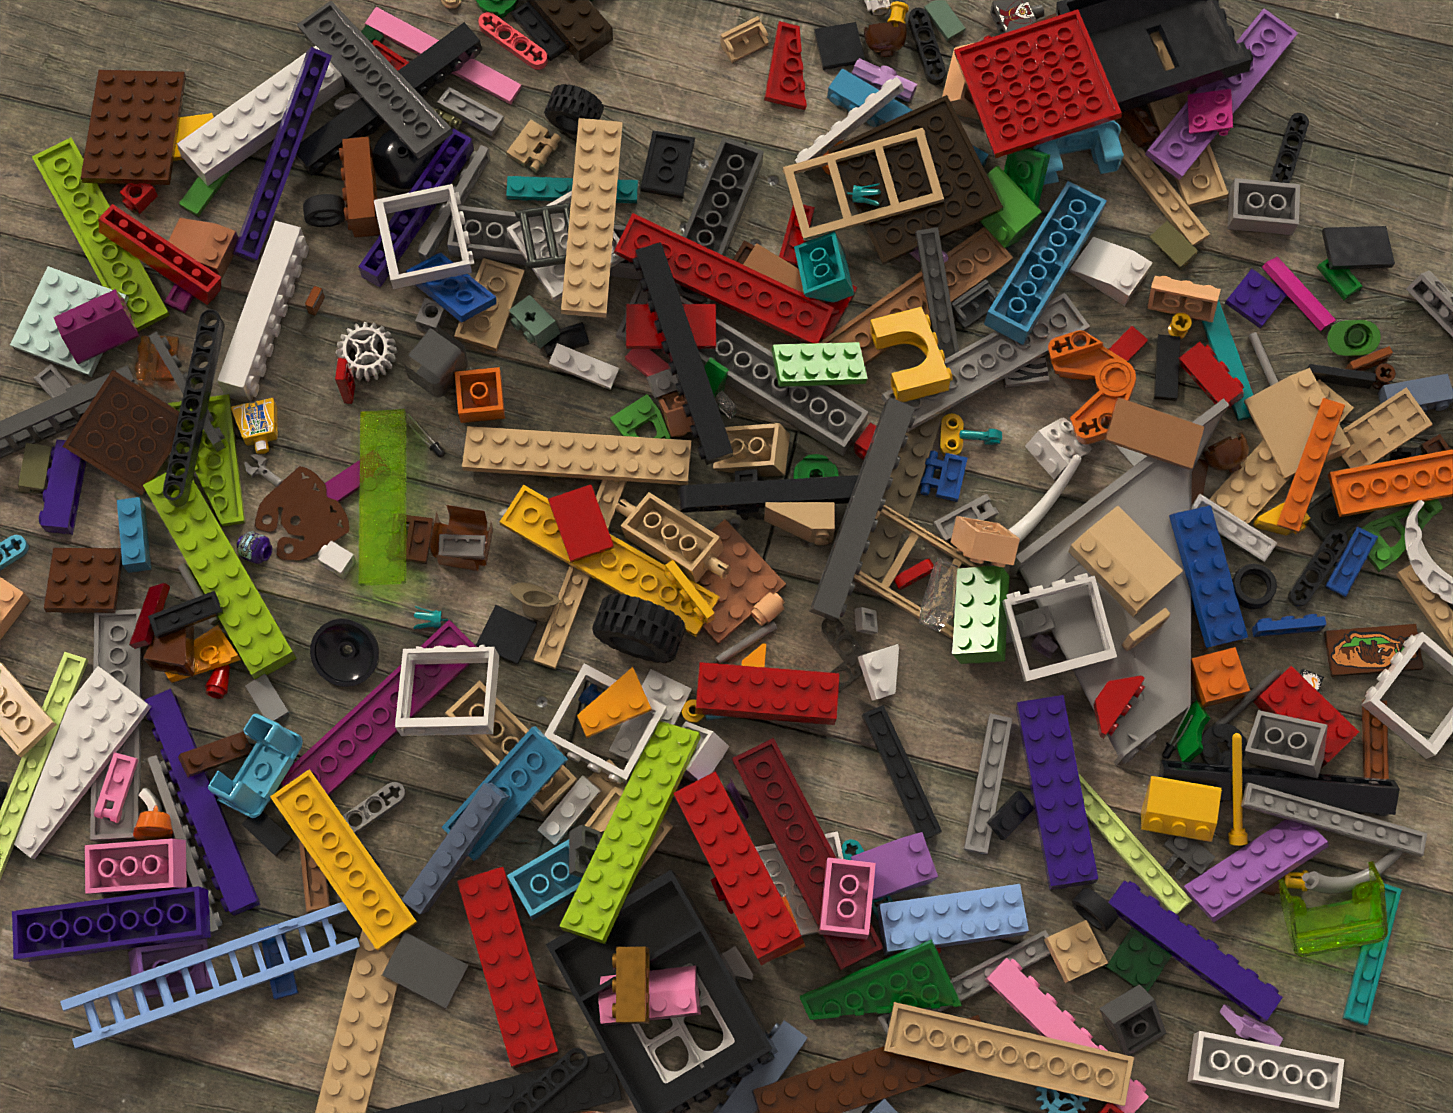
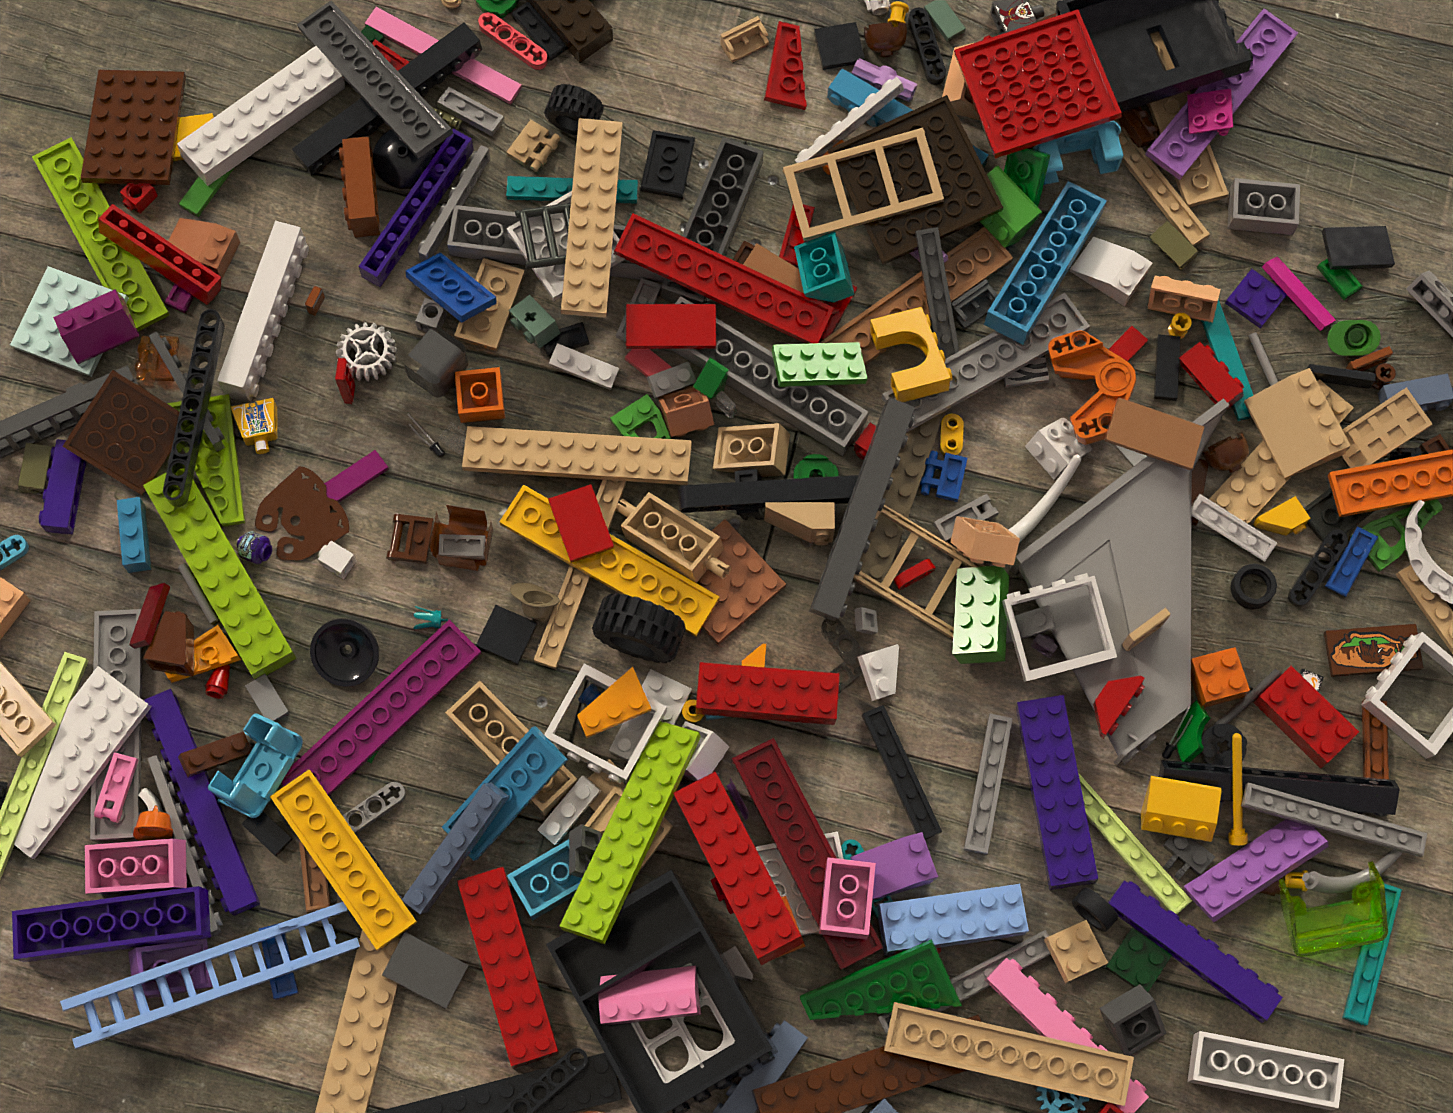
(52, 381): light grey tile -> none
(83, 580): reddish brown plate -> none
(185, 614): black tile -> none
(262, 470): light grey bar -> none
(282, 154): dark purple brick -> none
(324, 210): black tyre -> none
(346, 101): white piece -> none
(382, 497): clear neon green plate -> none
(414, 200): white window -> none
(446, 725): white window -> none
(631, 985): pearl gold brick -> none
(683, 354): black brick -> none
(689, 592): yellow plate -> none
(745, 643): light grey bar -> none
(767, 608): light nougat brick -> none
(859, 192): teal piece -> none
(939, 596): clear slope -> none
(989, 437): teal bar -> none
(1010, 815): black plate -> none
(1124, 560): tan slope -> none
(1208, 576): blue plate -> none
(1249, 1027): lavender wing -> none
(1287, 744): light grey slope -> none
(1288, 625): blue plate -> none
(1290, 151): black beam -> none
(1311, 465): orange plate -> none

